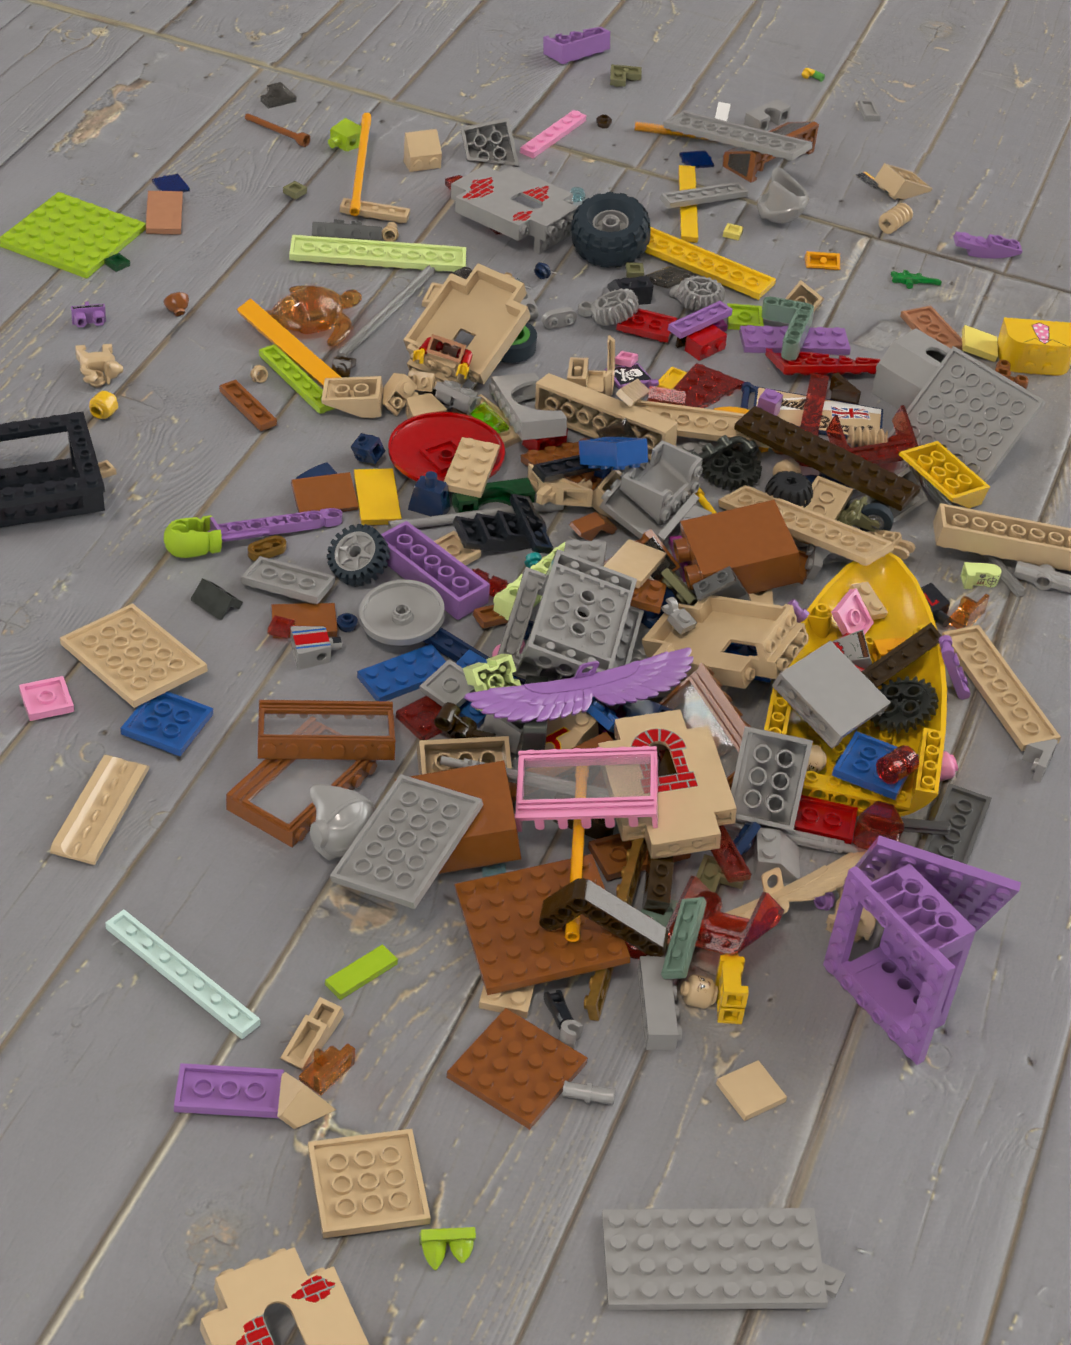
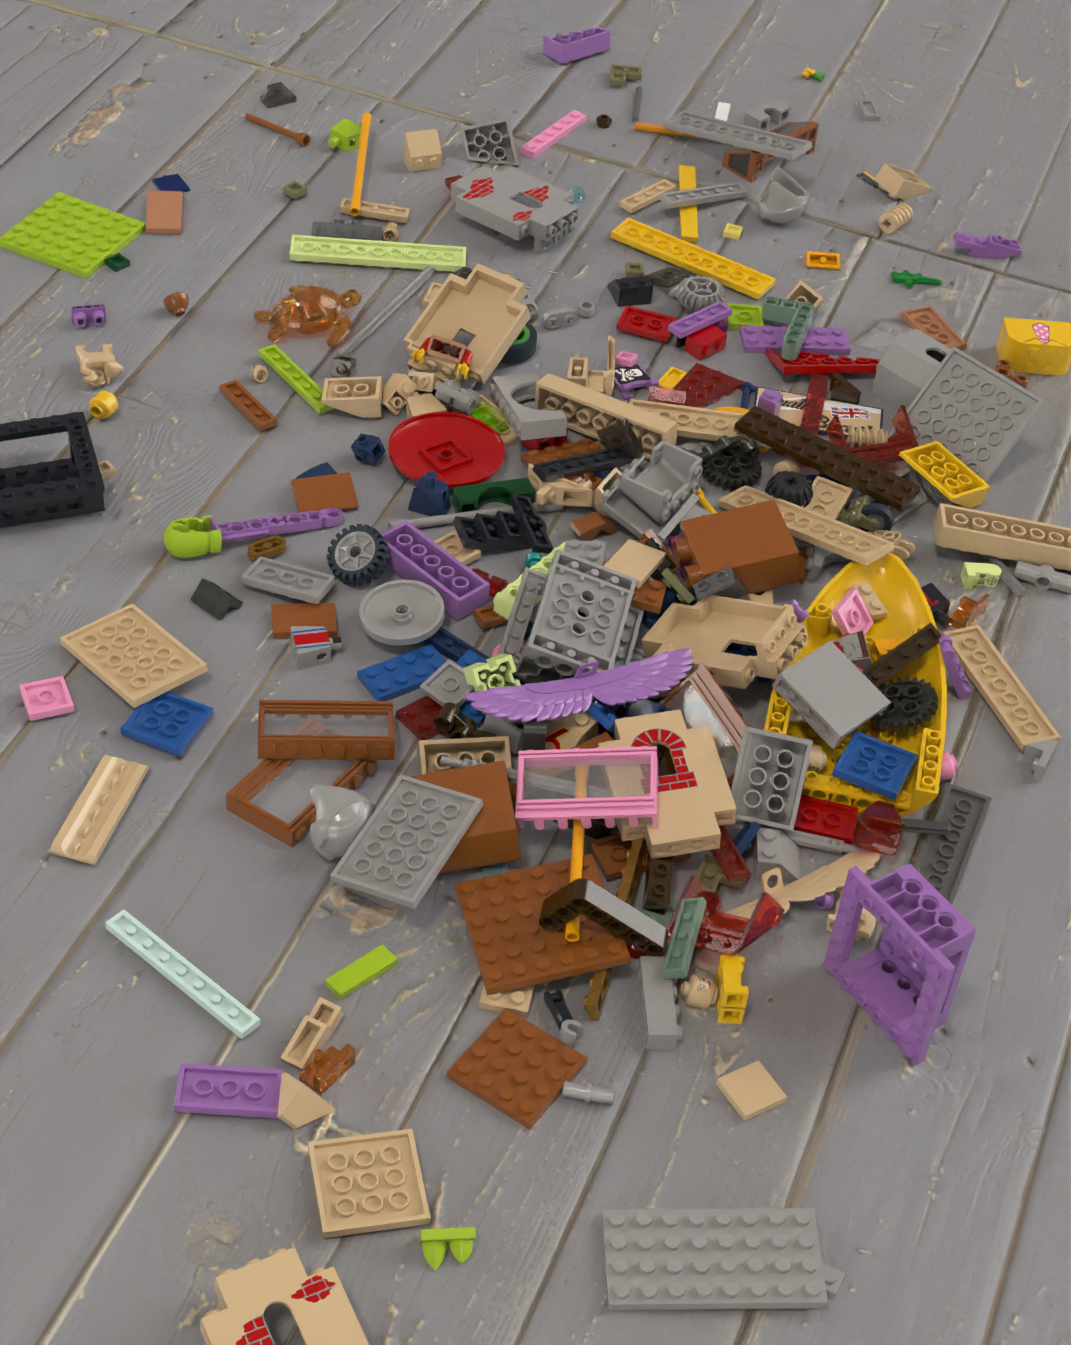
(280, 627): clear red tile -> none
(286, 342): light orange tile -> none
(347, 622): dark blue plate -> none
(376, 496): yellow tile -> none
(471, 467): tan plate -> none
(542, 270): dark blue plate -> none
(610, 229): black wheel -> none
(613, 452): blue brick -> none
(614, 307): light grey gear -> none
(633, 392): tan tile -> none
(637, 104): none -> dark grey bar
(647, 196): none -> tan plate
(679, 619): light grey plate -> none
(699, 159): clear blue piece -> none
(897, 764): clear red wheel -> none
(967, 888): medium lavender plate -> none
(979, 343): light yellow tile -> none

